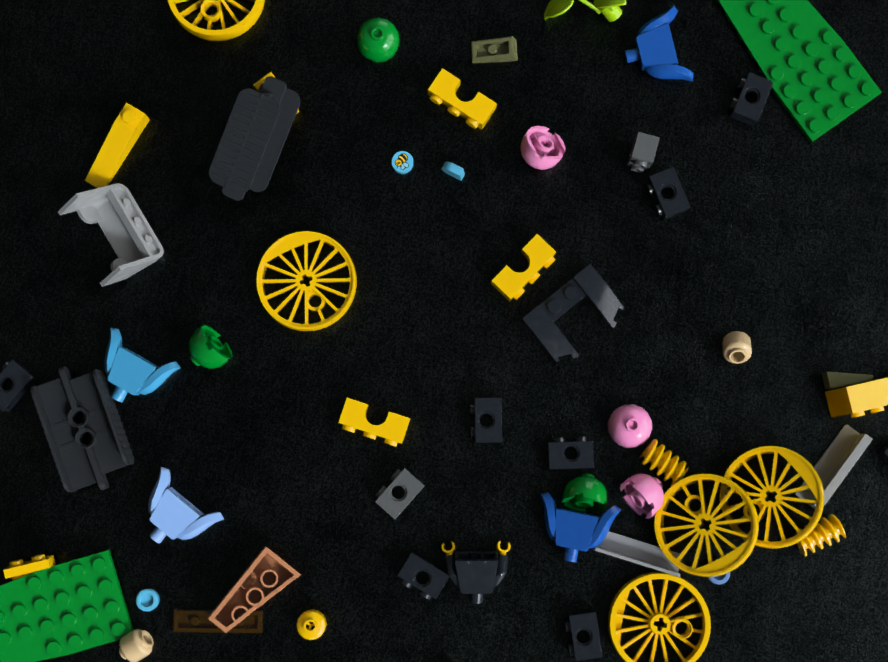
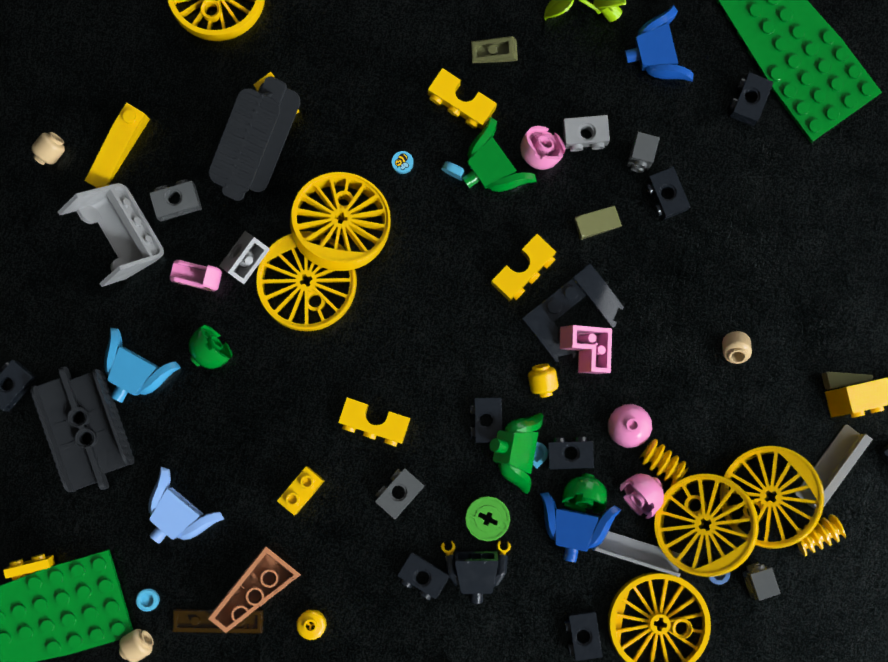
(48, 148): none -> tan head
(188, 202): none -> dark grey brick
(196, 275): none -> bright pink animal
(244, 257): none -> light grey brick
(300, 490): none -> yellow brick
(332, 258): none -> yellow piece
(378, 39): green cylinder -> none
(491, 164): none -> green torso
(499, 512): none -> bright green piece
(516, 450): none -> green torso
(540, 454): none -> medium azure tile
(543, 380): none -> yellow head
(593, 347): none -> bright pink brick
(595, 124): none -> light grey brick
(597, 222): none -> olive slope
(760, 581): none -> dark grey brick

